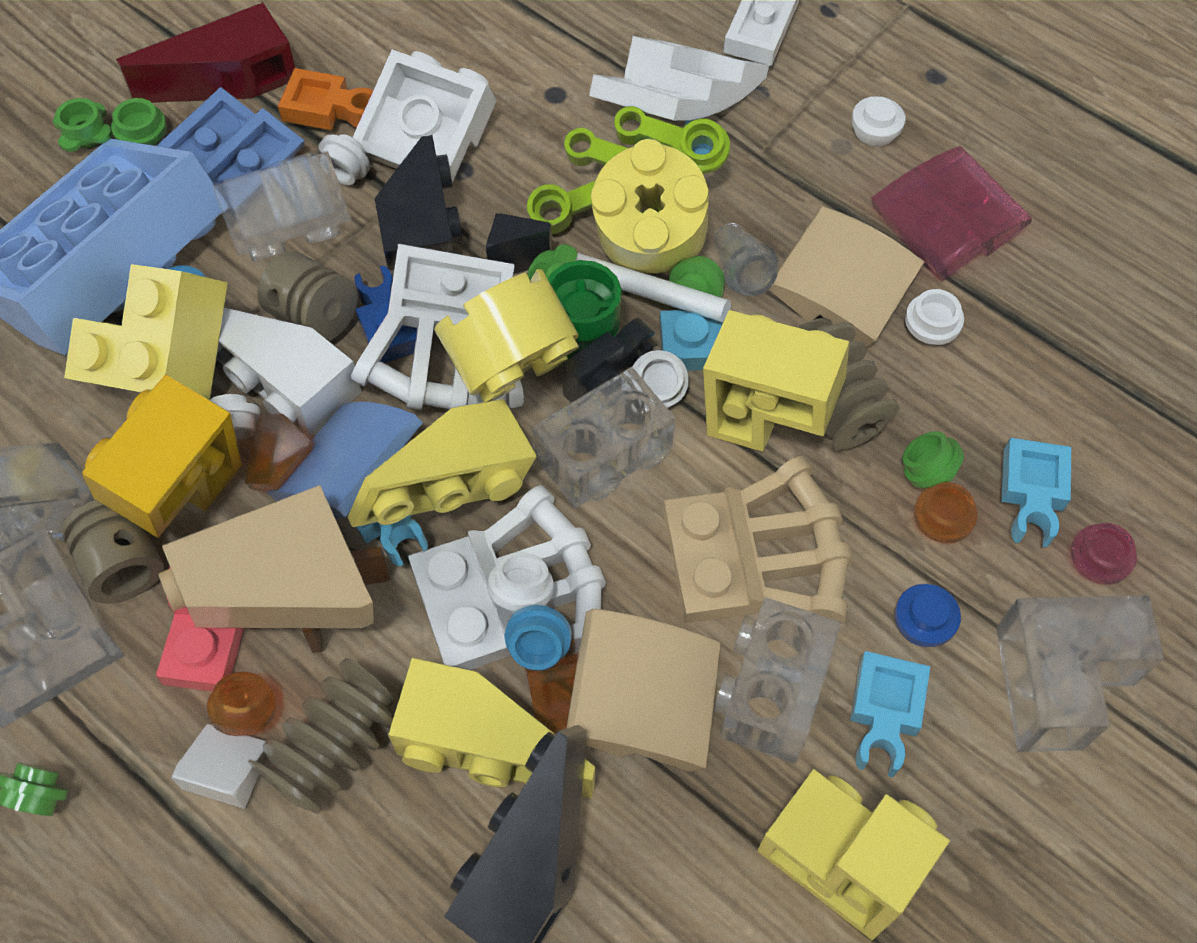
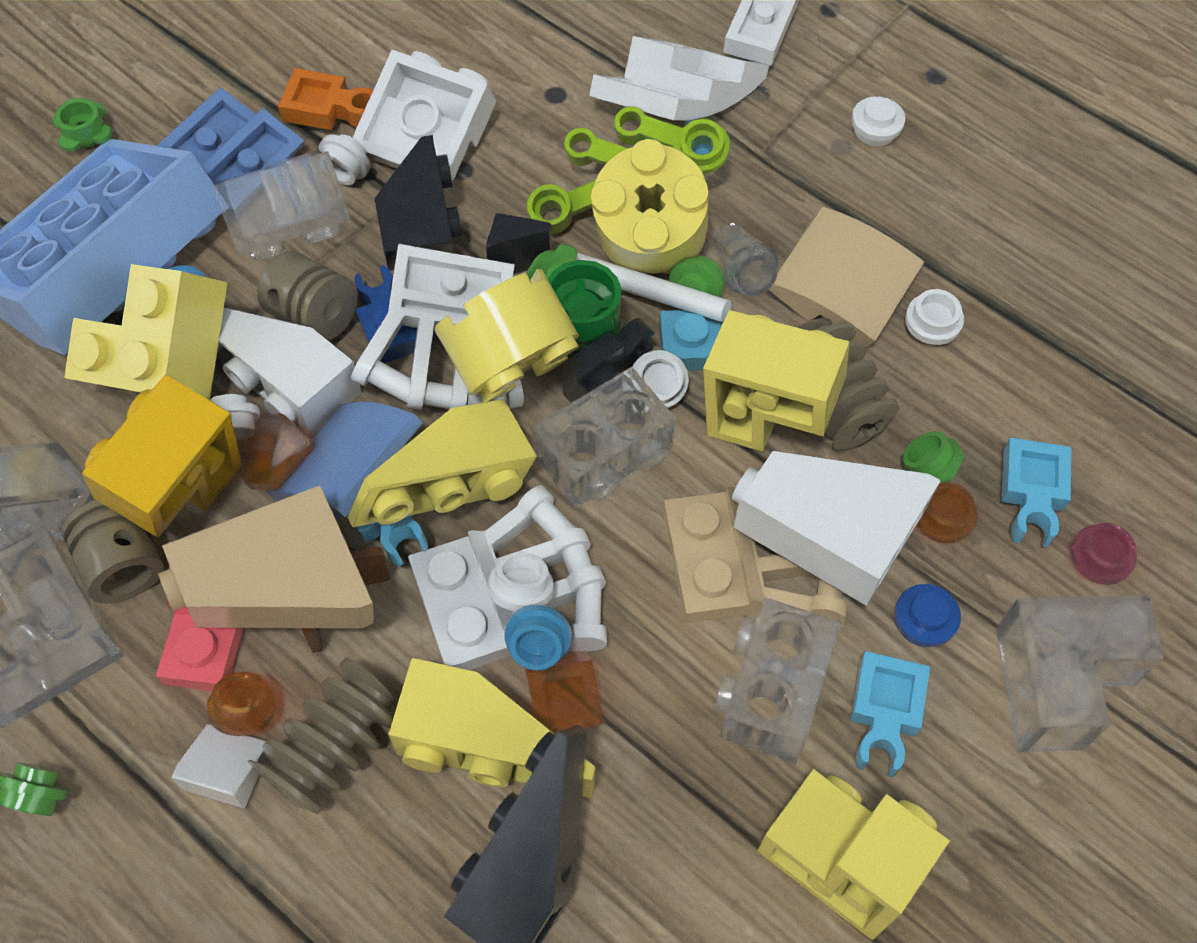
(138, 122): bright green plate -> none
(238, 53): dark red slope -> none
(645, 689): tan slope -> none
(833, 516): none -> white slope
(950, 211): clear pink slope -> none

